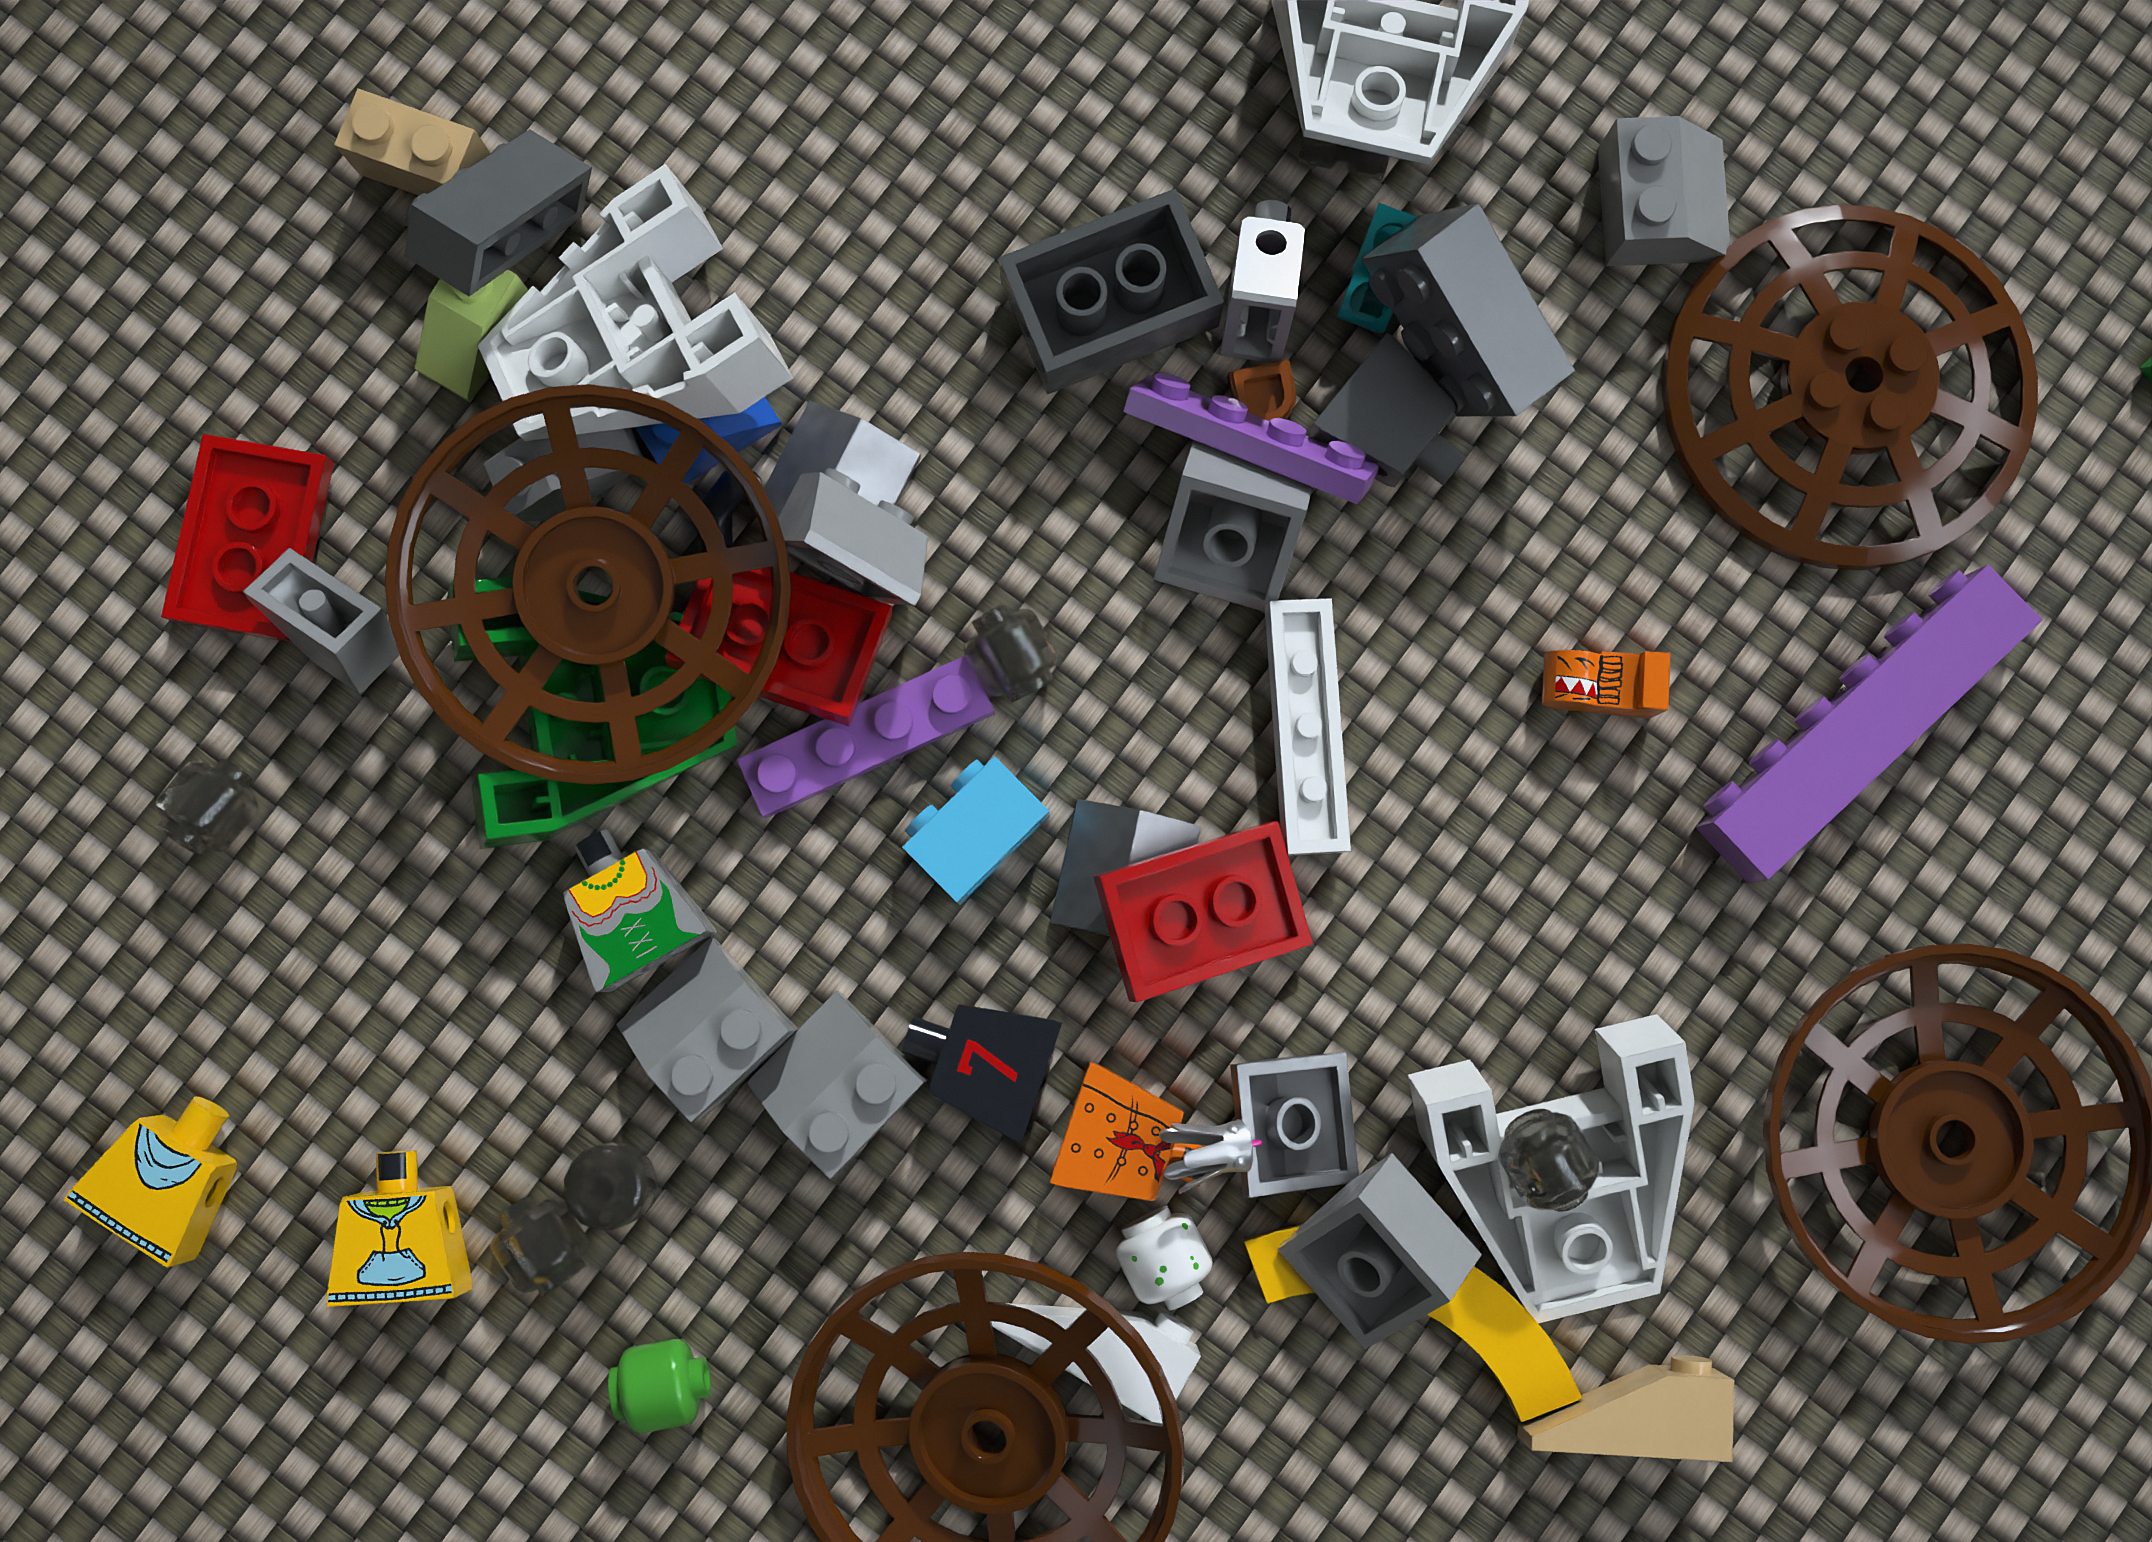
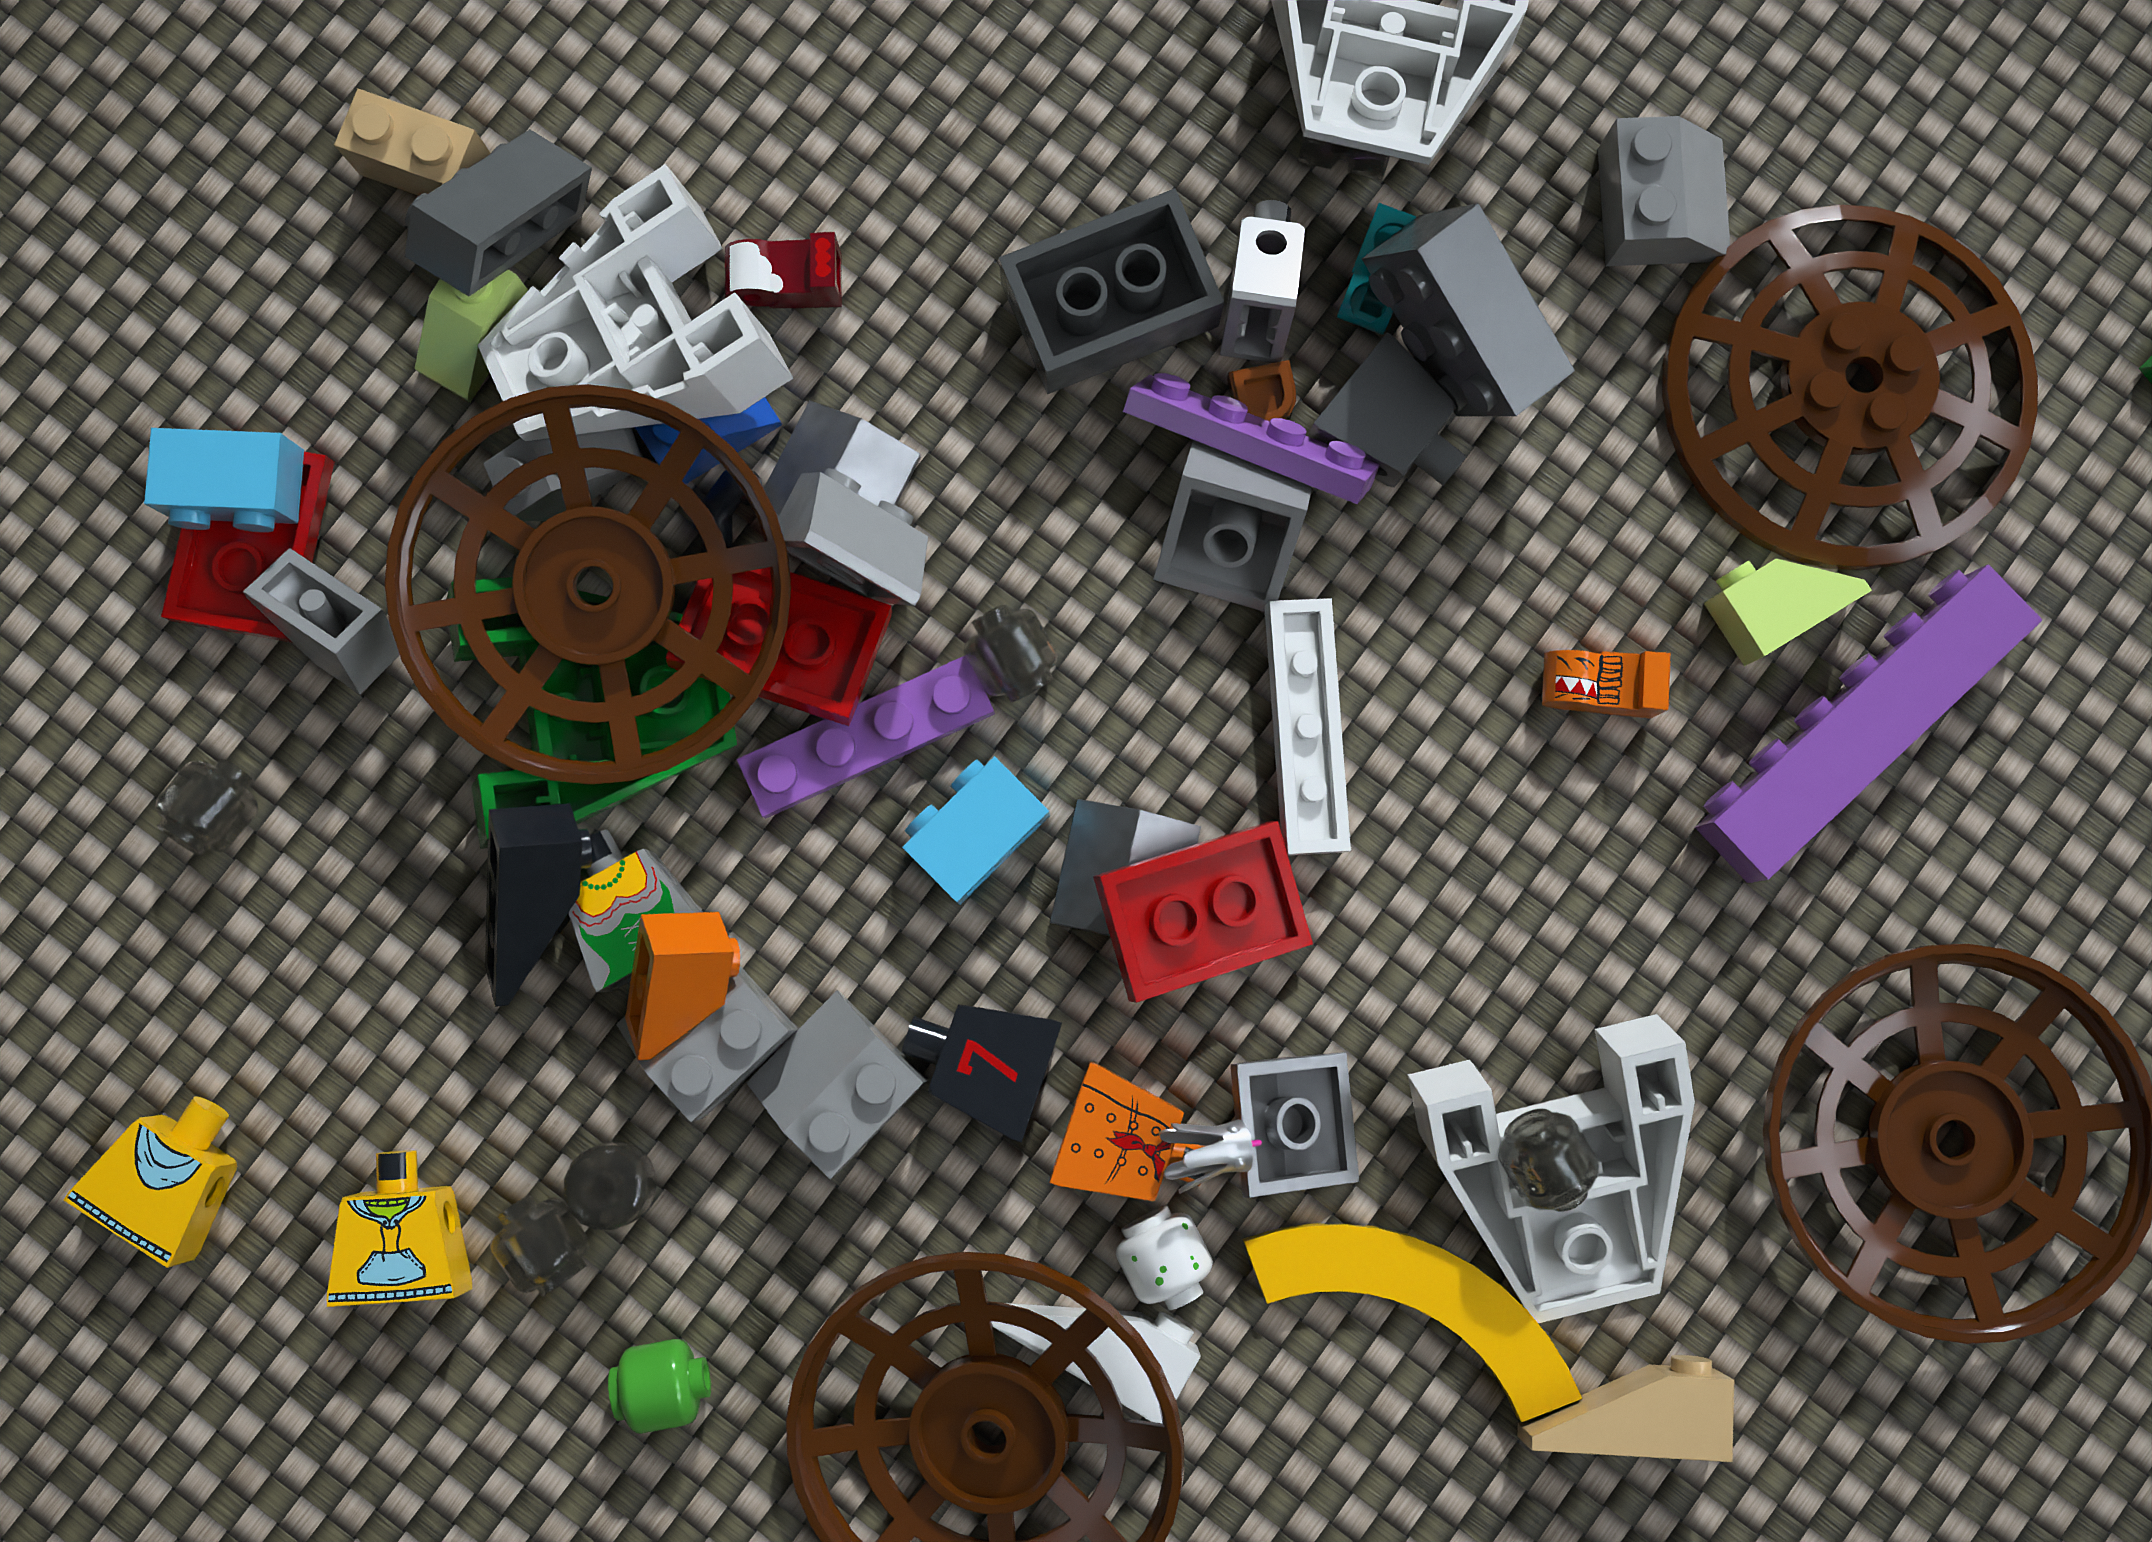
(224, 478): none -> medium azure brick
(530, 888): none -> black slope
(677, 977): none -> orange slope
(785, 272): none -> dark red leg
(1381, 1253): light grey slope -> none
(1777, 604): none -> yellowish green slope

